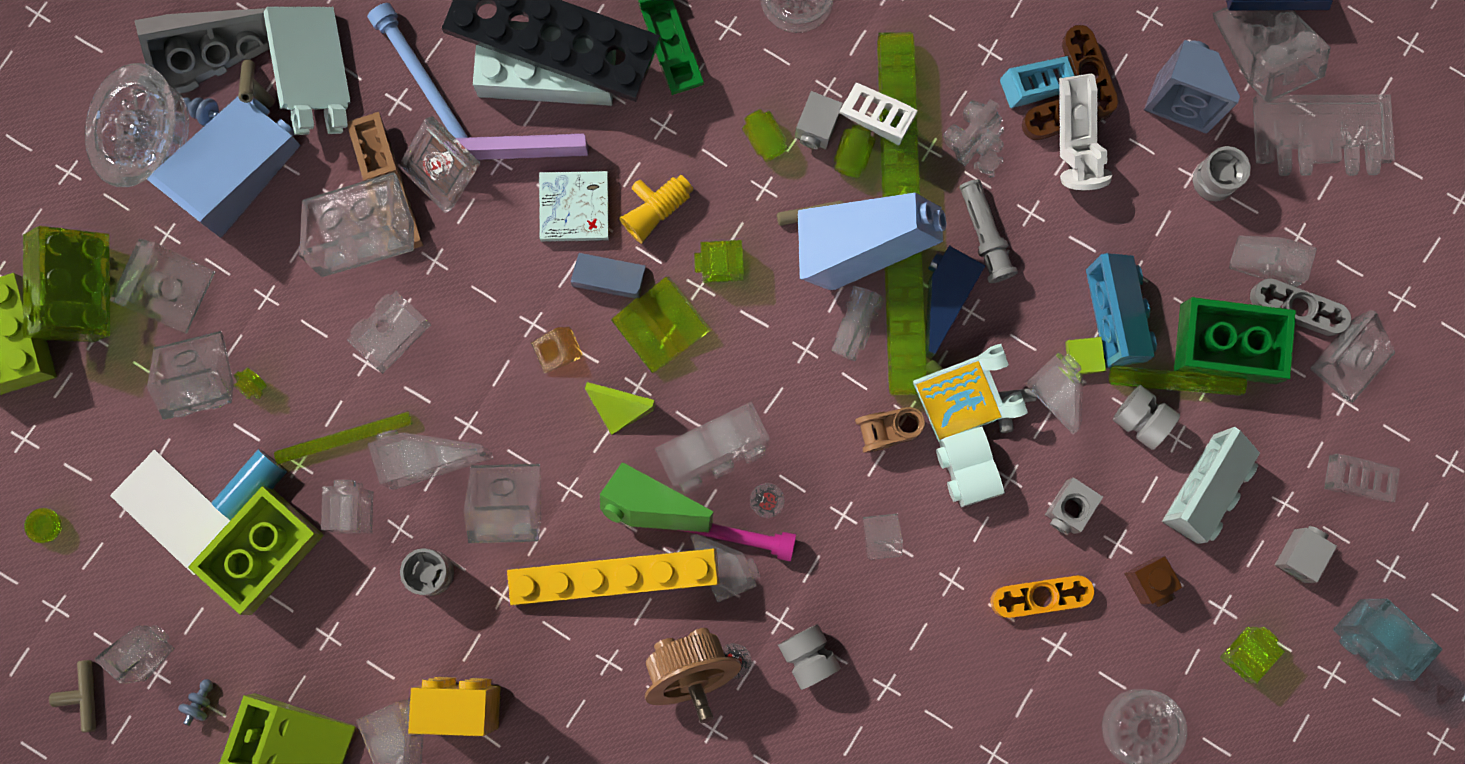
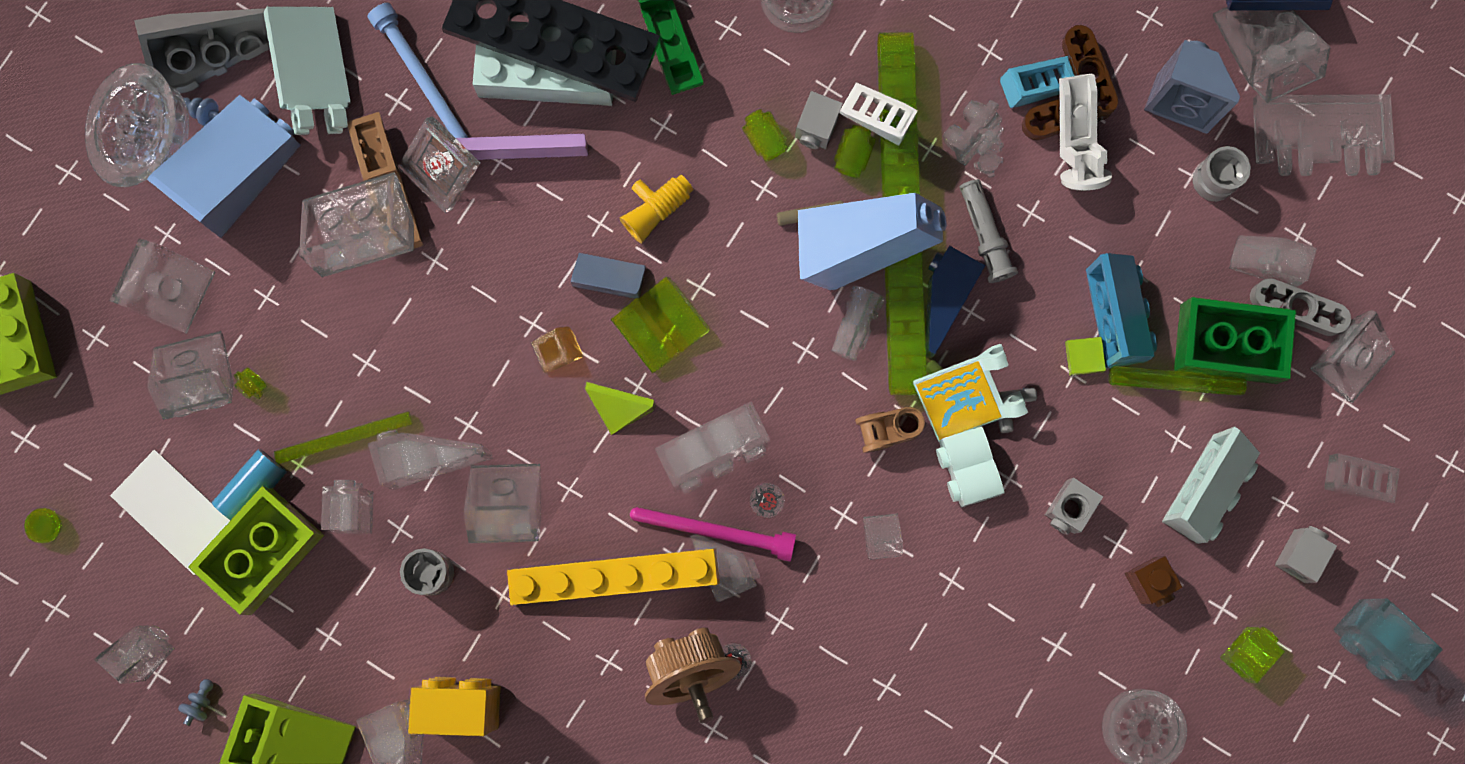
(66, 285): clear neon green piece -> none
(83, 696): dark tan piece -> none
(251, 88): dark tan piece -> none
(388, 331): clear brick -> none
(574, 206): light aqua tile -> none
(650, 504): bright green slope -> none
(720, 261): clear neon green brick -> none
(809, 656): light grey wheel -> none
(1060, 389): clear slope -> none
(1065, 583): light orange beam -> none
(1146, 417): light grey wheel -> none

